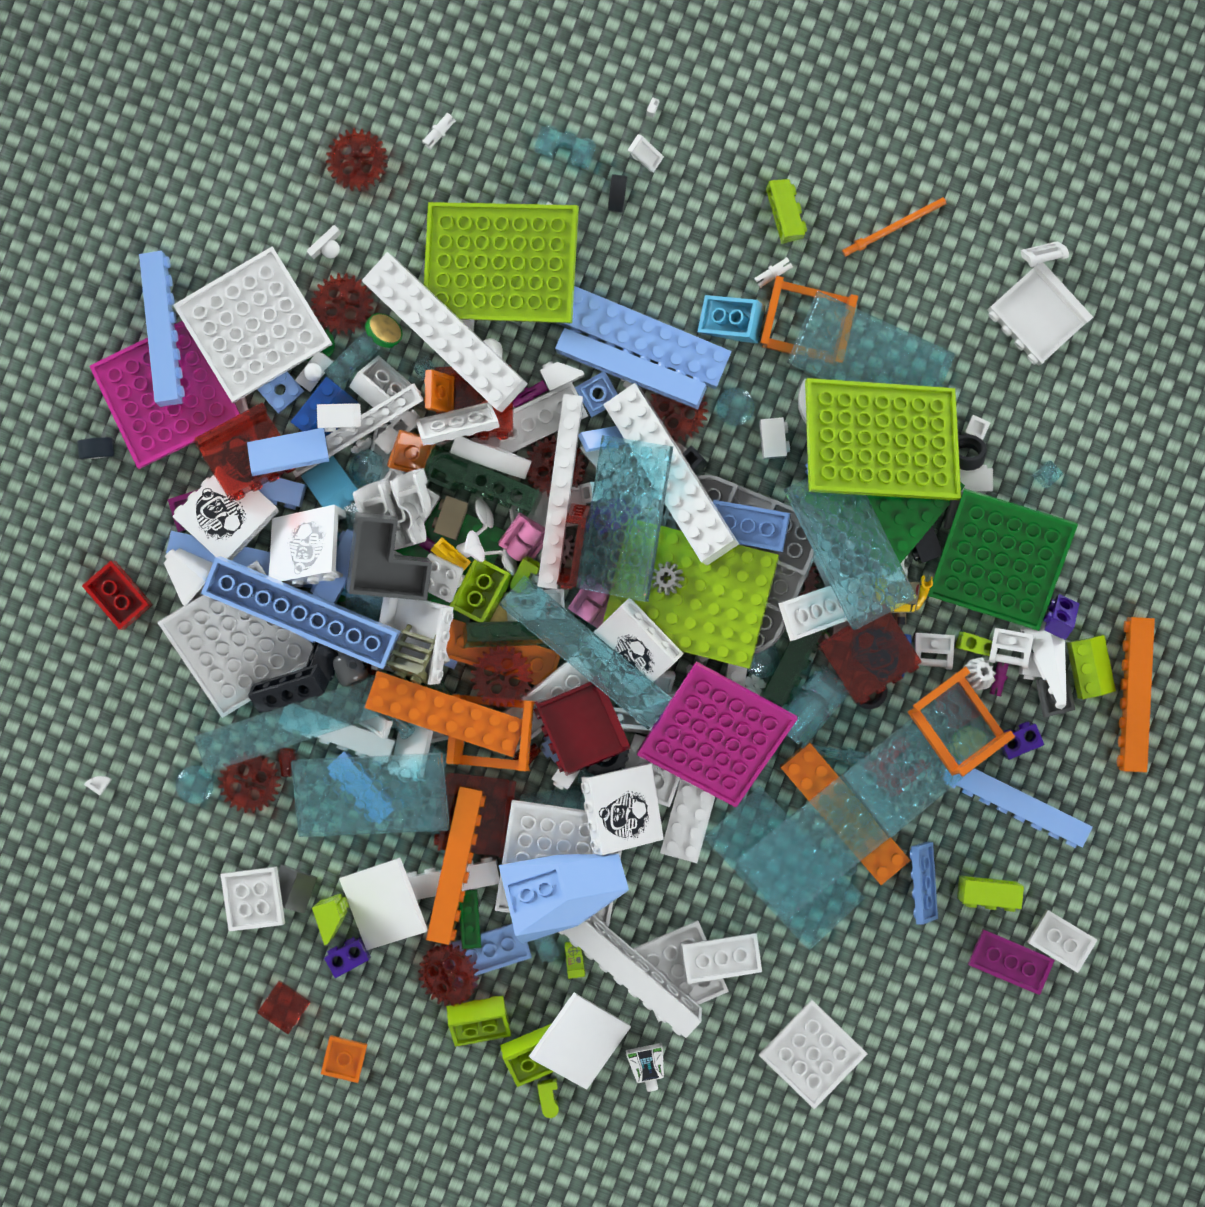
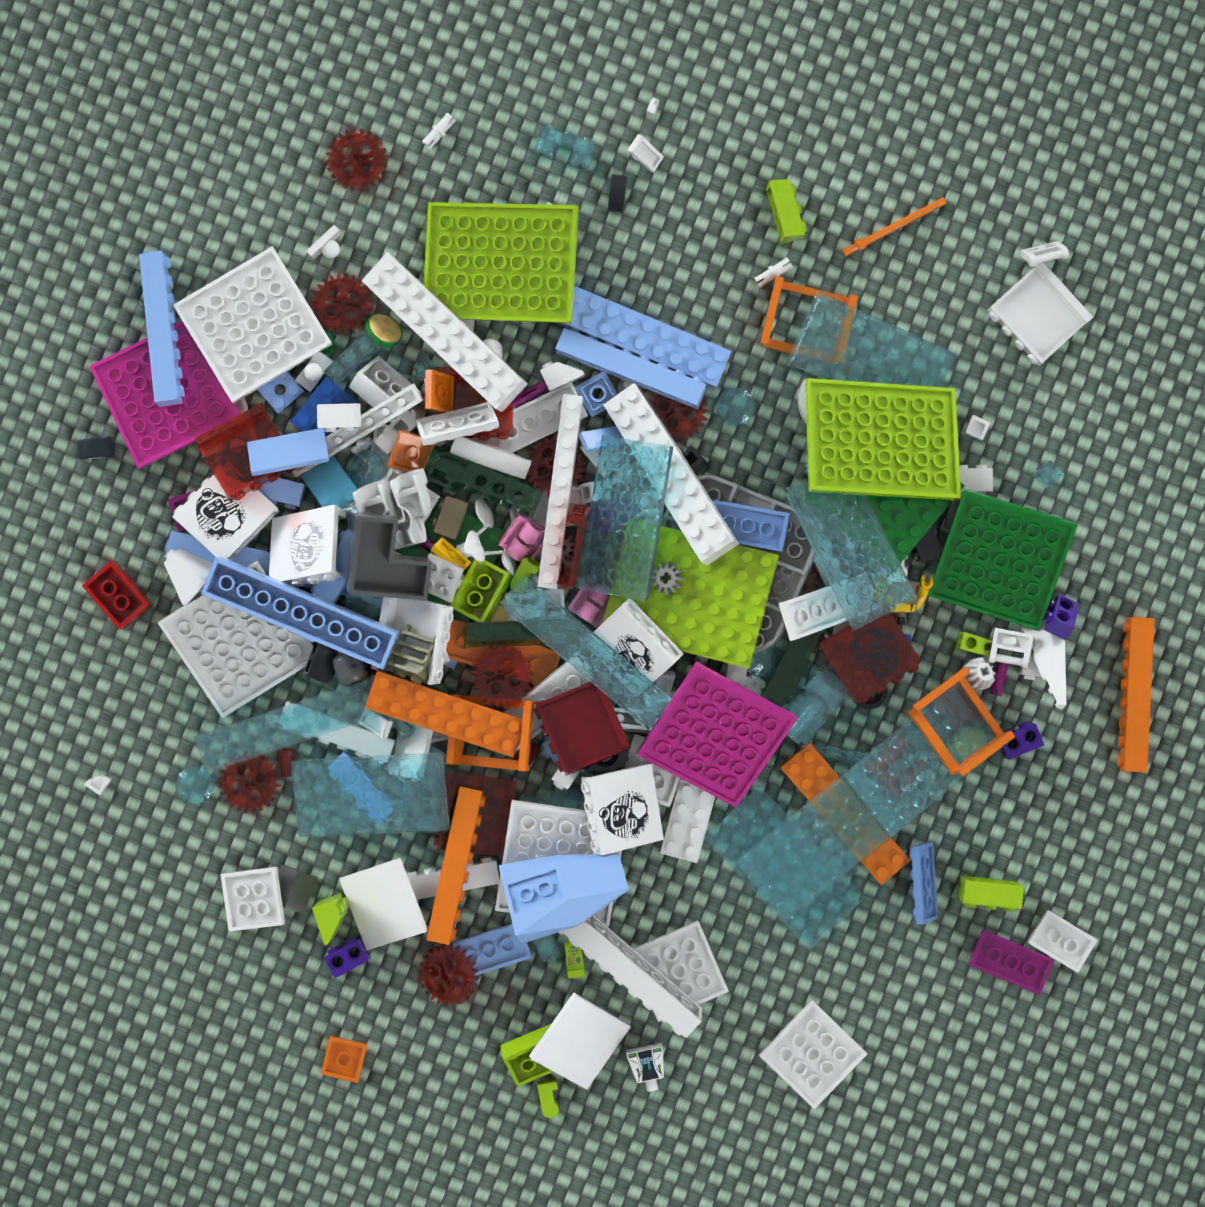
(283, 1007): clear red tile -> none
(288, 688): black brick -> none
(470, 921): green tile -> none
(478, 1021): lime slope -> none
(721, 958): white plate -> none
(732, 318): medium azure slope -> none
(773, 438): white brick -> none
(935, 644): white plate -> none
(975, 443): black tyre -> none
(1025, 808): light blue brick -> none
(1048, 700): dark grey slope -> none
(1091, 667): lime slope -> none

